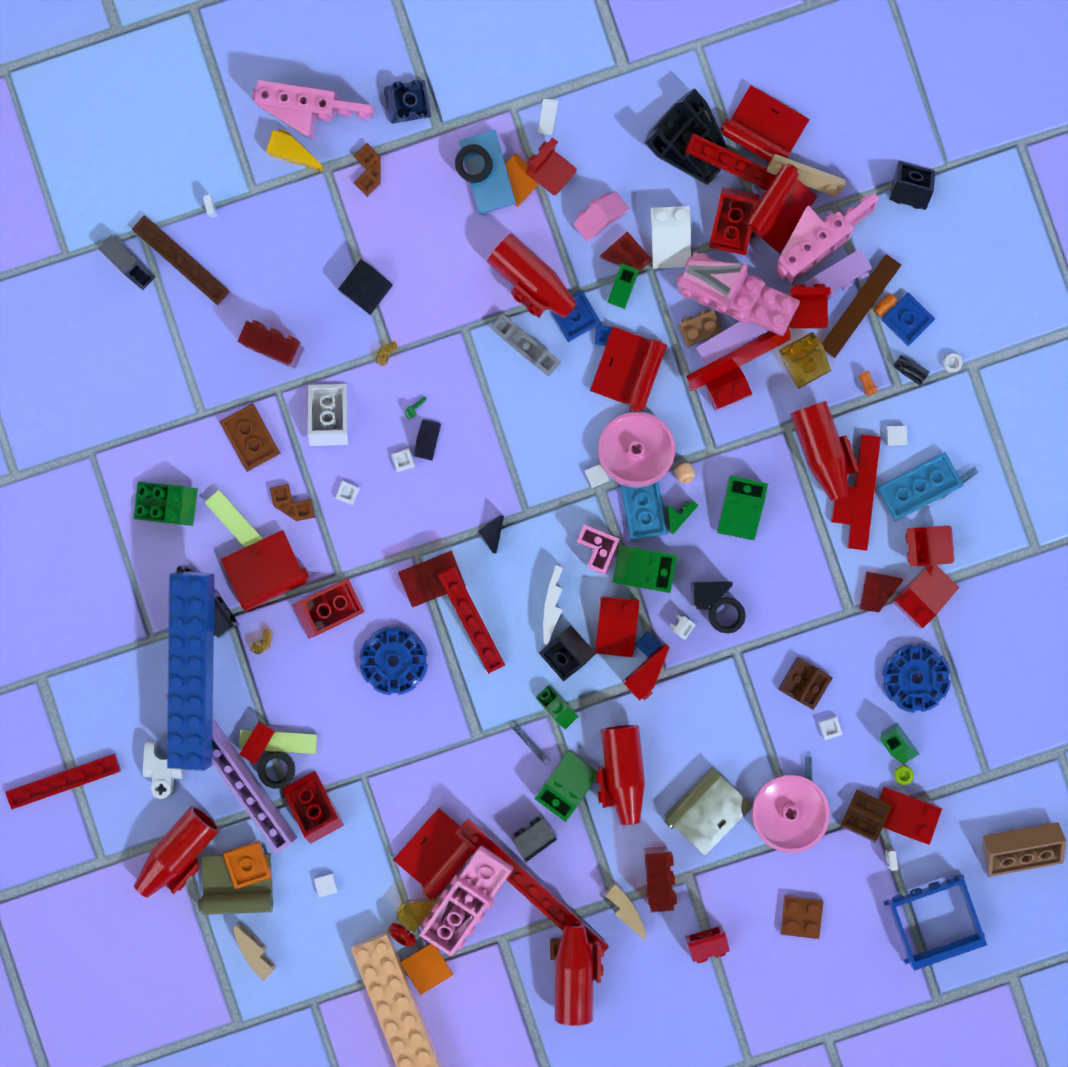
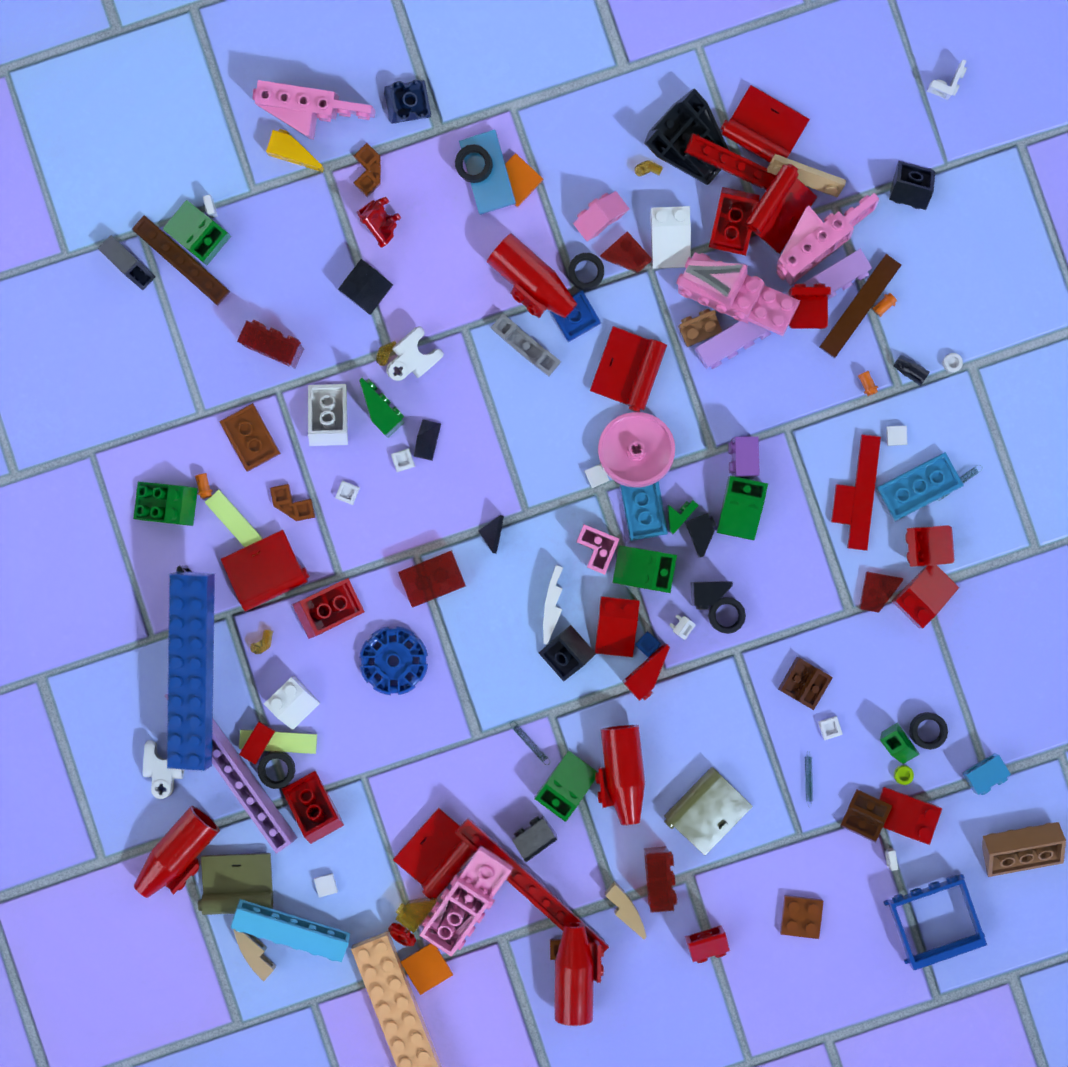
(63, 781): red tile -> none
(196, 232): none -> green slope
(203, 486): none -> orange pin
(223, 617): black slope -> none
(247, 864): orange tile -> none
(290, 930): none -> medium azure brick
(292, 703): none -> white slope
(378, 221): none -> red piece
(381, 414): none -> green slope
(410, 358): none -> white piece
(410, 411): green hand -> none
(471, 619): red tile -> none
(547, 116): white sticker -> none
(550, 168): red bracket -> none
(557, 707): green slope -> none
(584, 257): none -> black tyre
(602, 335): blue tile -> none
(623, 286): green slope -> none
(647, 167): none -> clear yellow arm
(684, 473): light nougat piece -> none
(701, 532): none -> black slope
(728, 389): red slope -> none
(736, 359): red tile -> none
(744, 456): none -> medium lavender brick
(790, 813): bright pink dish -> none
(805, 360): clear yellow slope -> none
(825, 452): red piece -> none
(904, 678): blue plate -> none
(907, 319): blue tile -> none
(940, 87): none -> bracket
(942, 735): none -> black tyre
(987, 774): none -> dark azure brick

